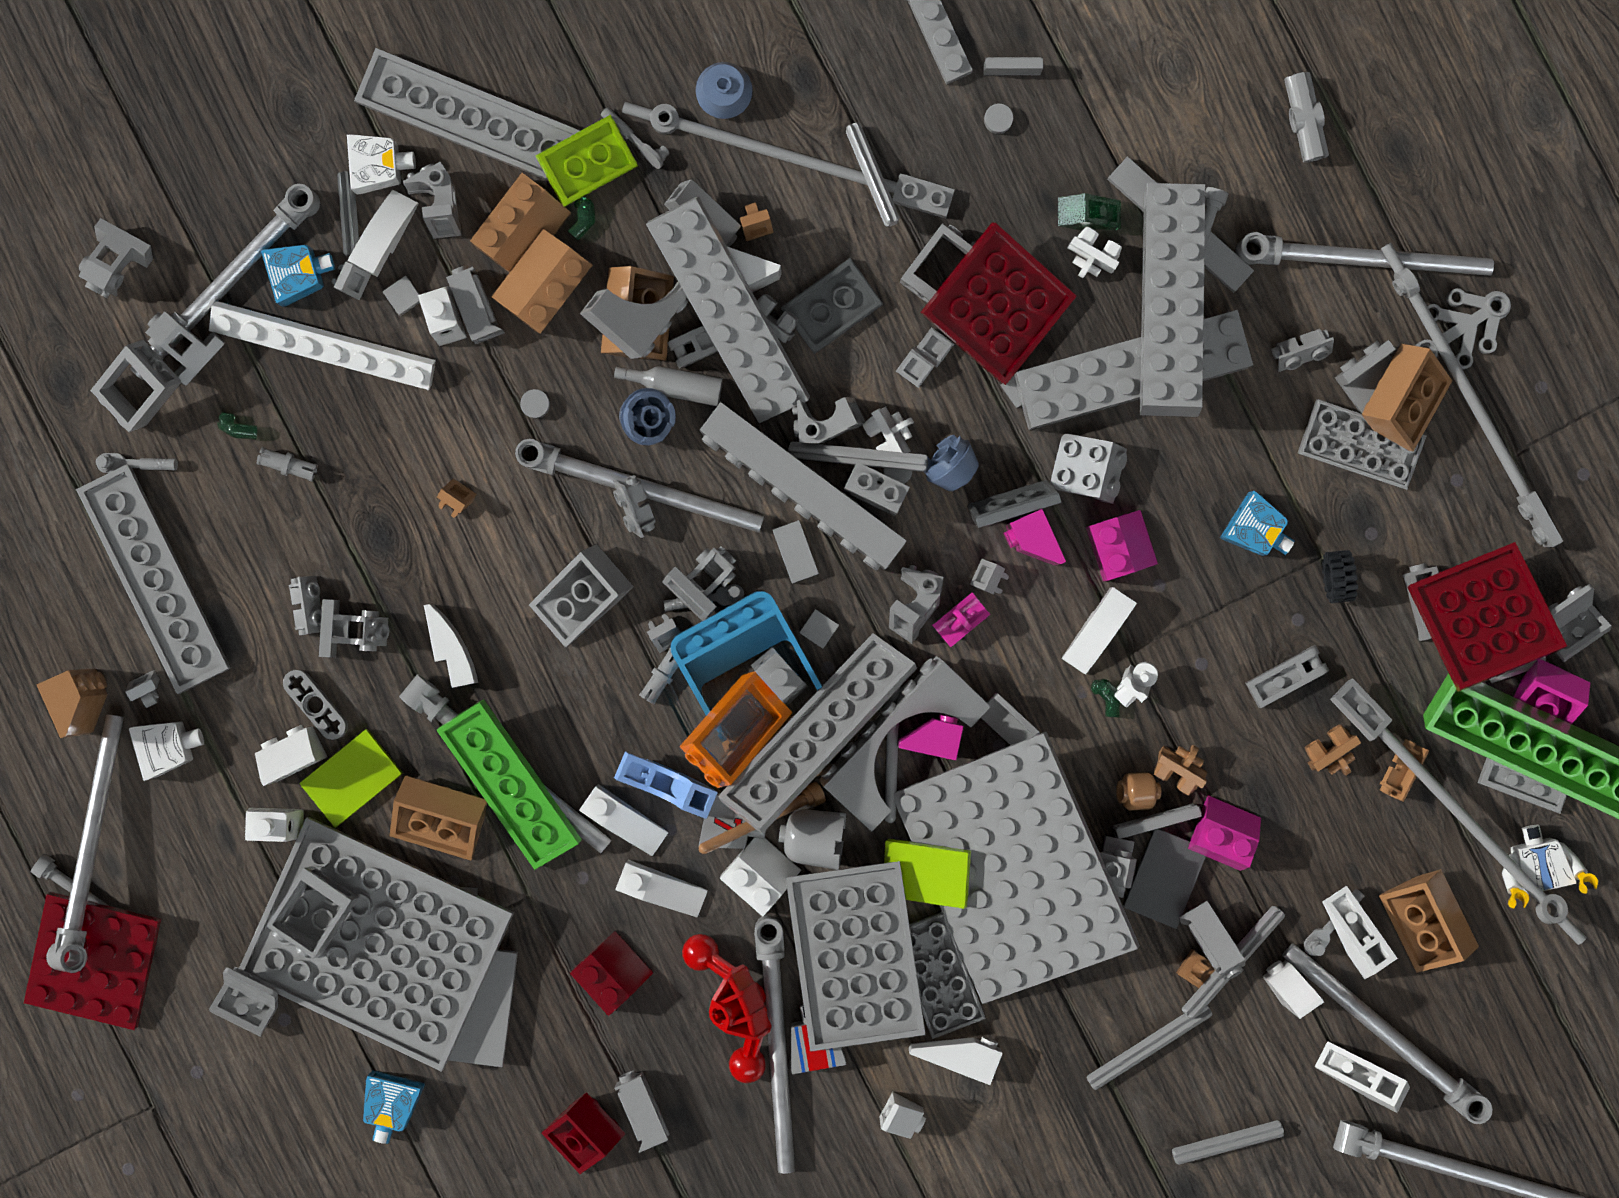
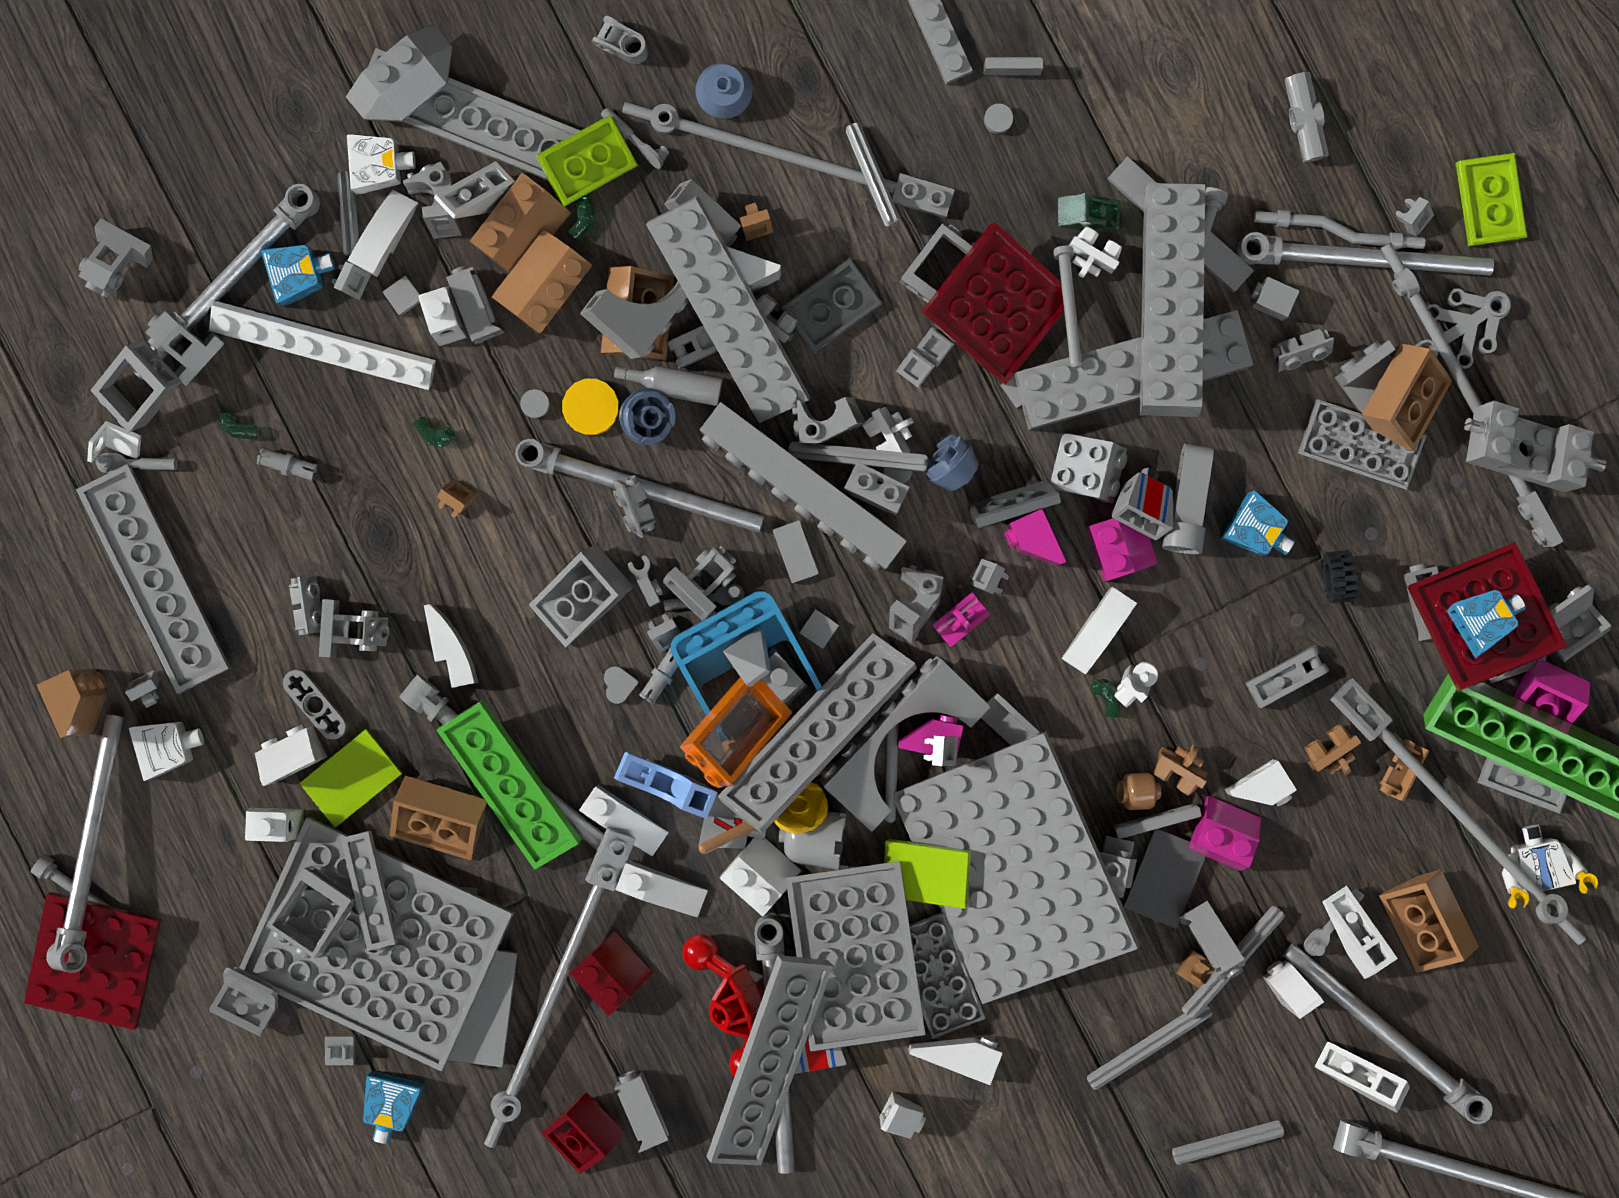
(116, 439): none -> white bracket
(340, 1049): none -> light grey tile
(369, 890): none -> light grey plate
(403, 77): none -> light grey wedge
(434, 436): none -> clear green arm
(476, 192): none -> white slope
(590, 406): none -> yellow tile
(602, 874): none -> light grey bar
(616, 39): none -> light grey piece
(619, 684): none -> light grey tile
(650, 588): none -> light grey plate
(750, 657): none -> light grey slope
(769, 1060): none -> light grey plate
(805, 811): none -> yellow tile
(943, 750): none -> light grey tile
(1064, 254): none -> light grey bar
(1145, 504): none -> light grey torso
(1190, 501): none -> light grey beam
(1264, 785): none -> white slope
(1274, 298): none -> light grey brick
(1284, 218): none -> light grey bar
(1417, 217): none -> light grey tile
(1485, 619): none -> dark azure torso
(1491, 199): none -> lime tile
(1554, 456): none -> light grey brick

